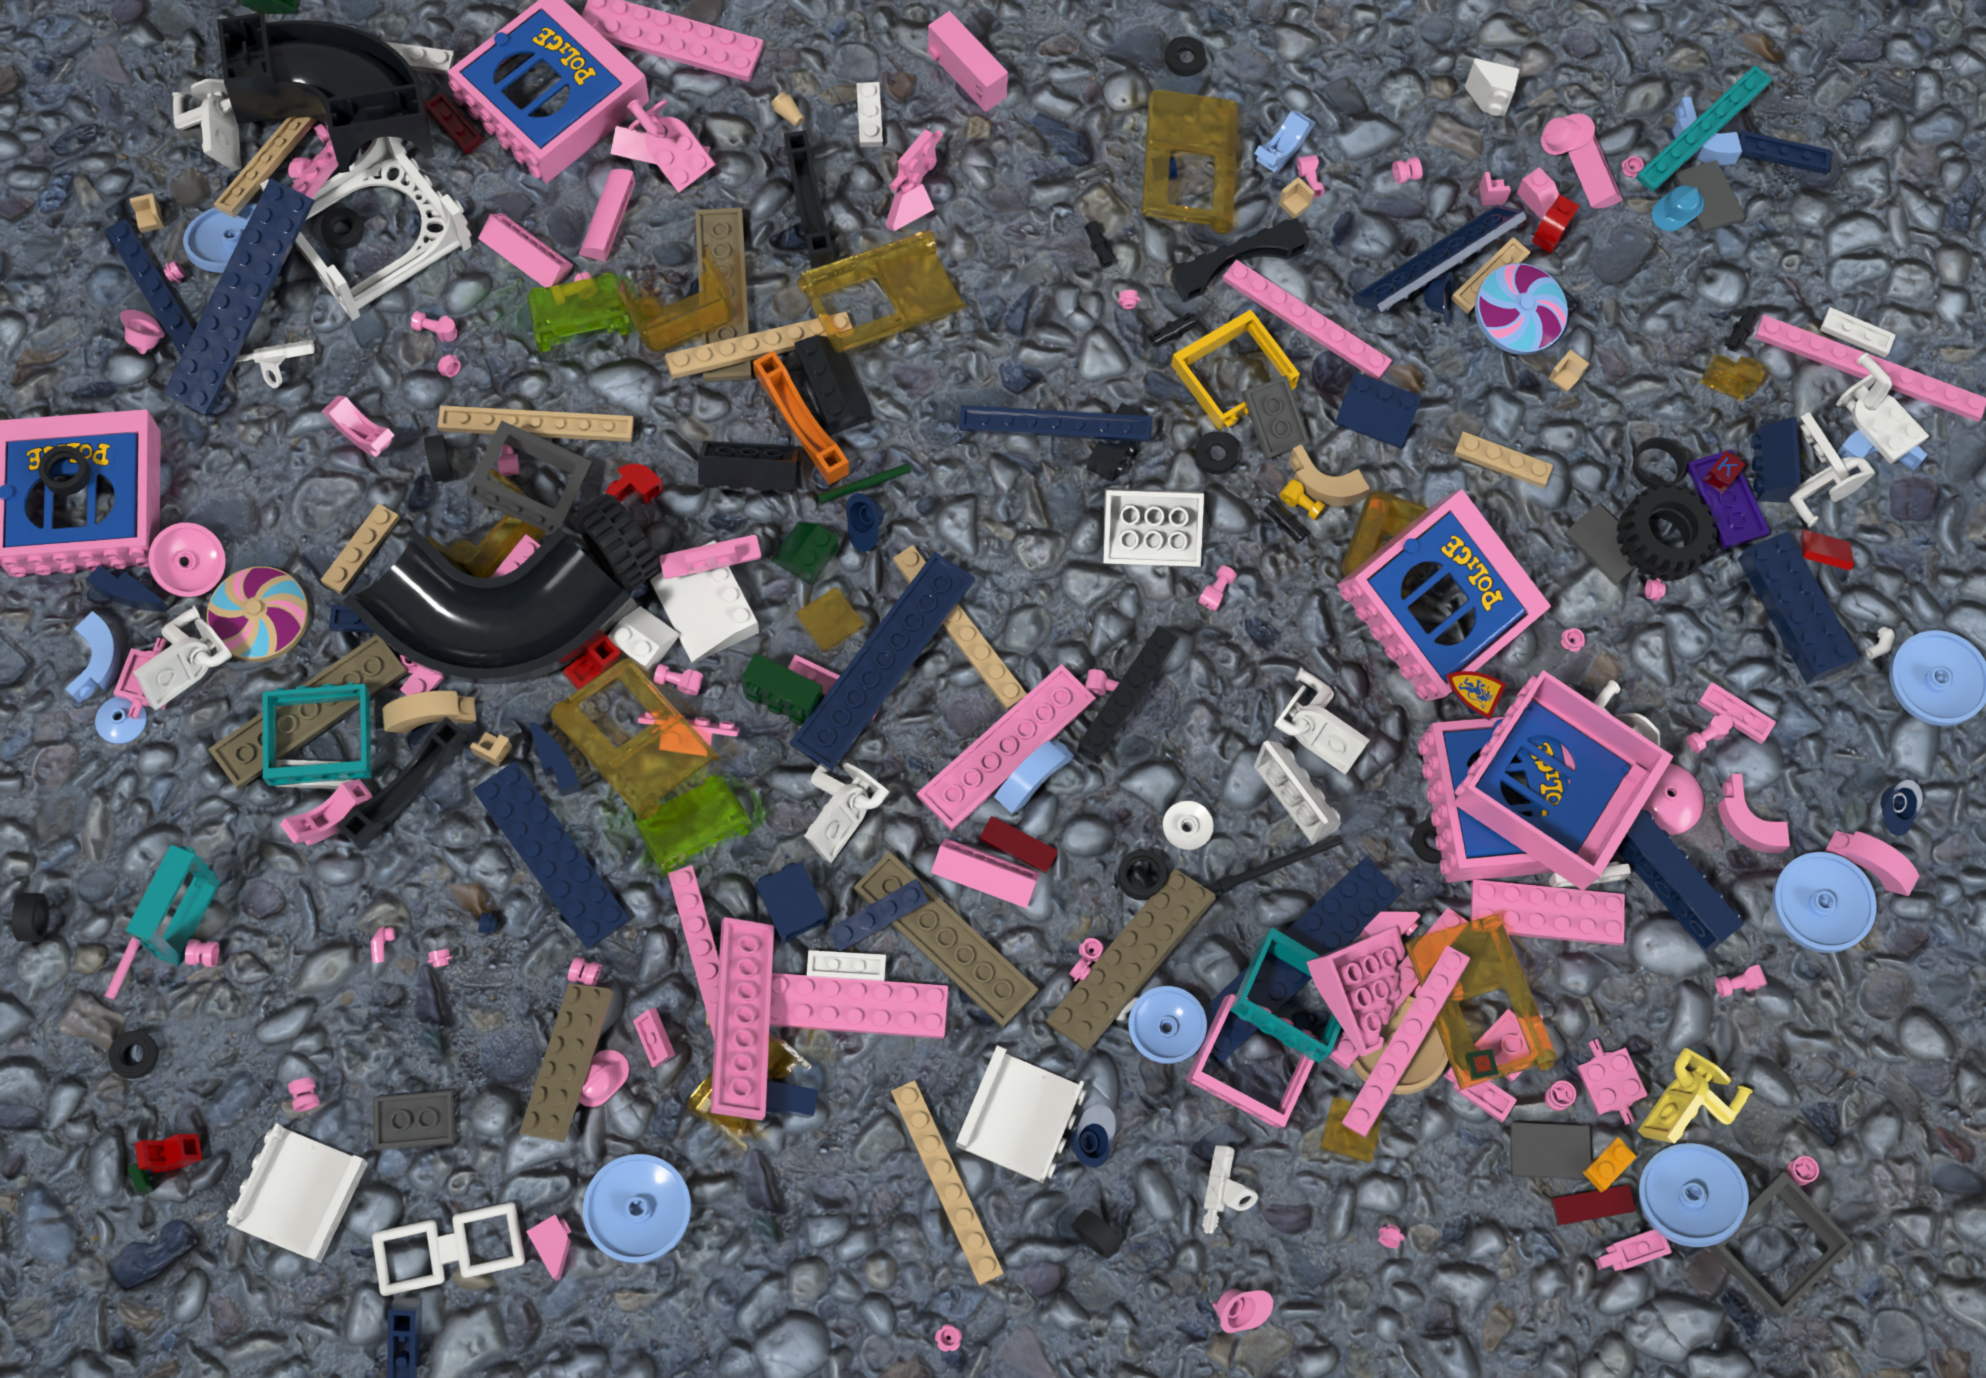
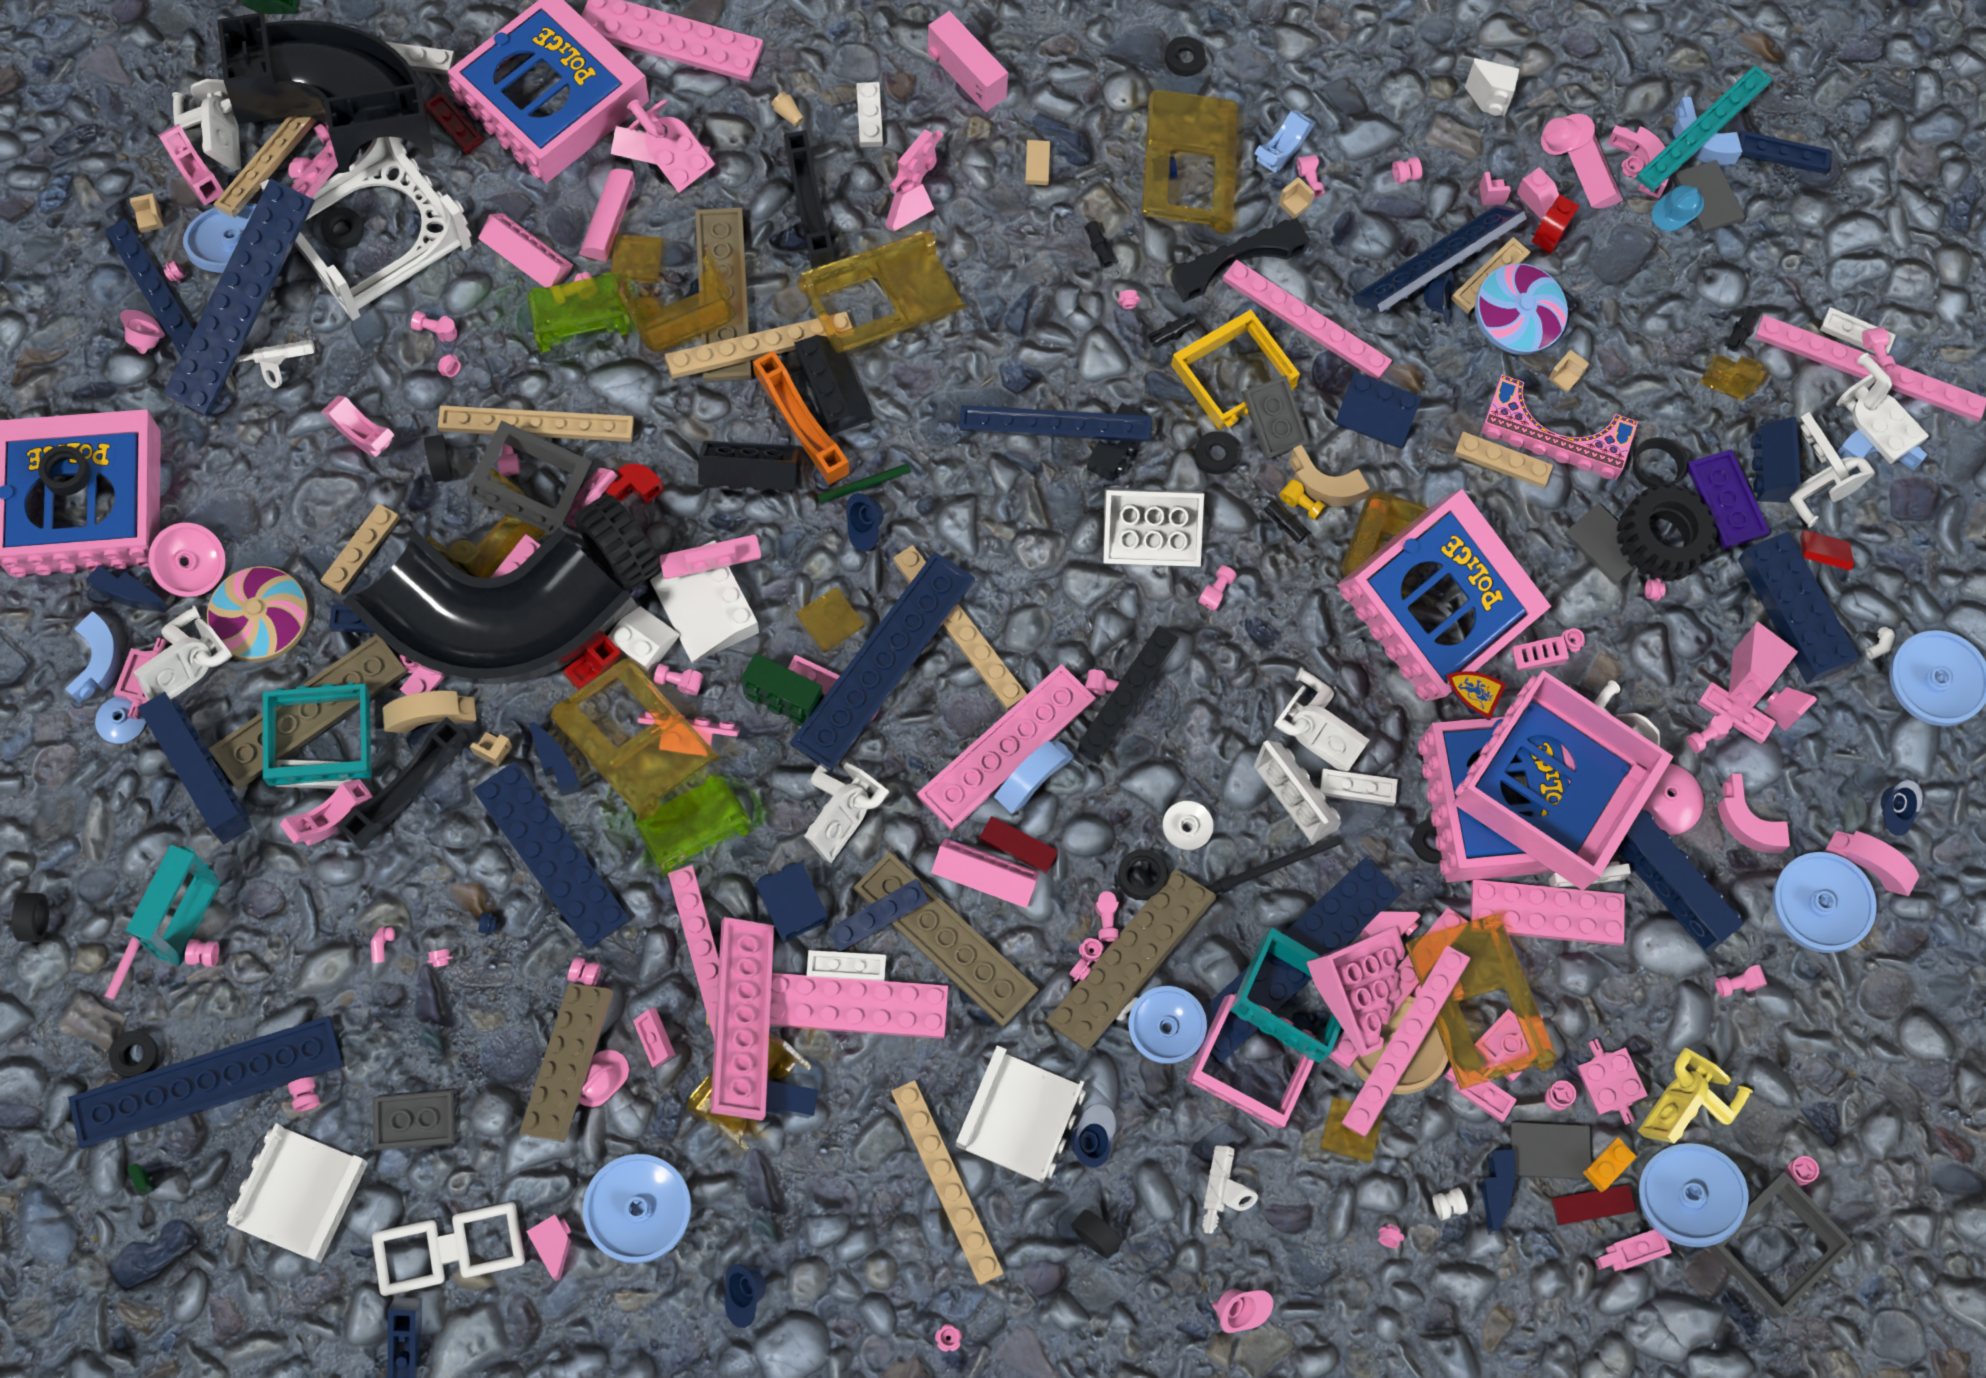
(168, 1154): red brick -> none
(190, 165): none -> bright pink arch
(195, 767): none -> dark blue brick
(204, 1082): none -> dark blue plate
(590, 491): none -> bright pink hinge
(637, 258): none -> clear yellow tile
(743, 1291): none -> dark blue piece
(807, 551): dark green slope -> none
(1037, 162): none -> tan tile
(1106, 908): none -> bright pink leg
(1358, 787): none -> white plate
(1450, 1203): none -> white wheel
(1481, 1064): tile -> none
(1498, 1188): none -> dark blue slope
(1512, 423): none -> arch
(1548, 644): none -> bright pink slope
(1640, 144): none -> bright pink arch
(1724, 471): dark red brick -> none
(1757, 665): none -> bright pink slope
(1788, 706): none -> bright pink slope
(1877, 340): none -> bright pink leg

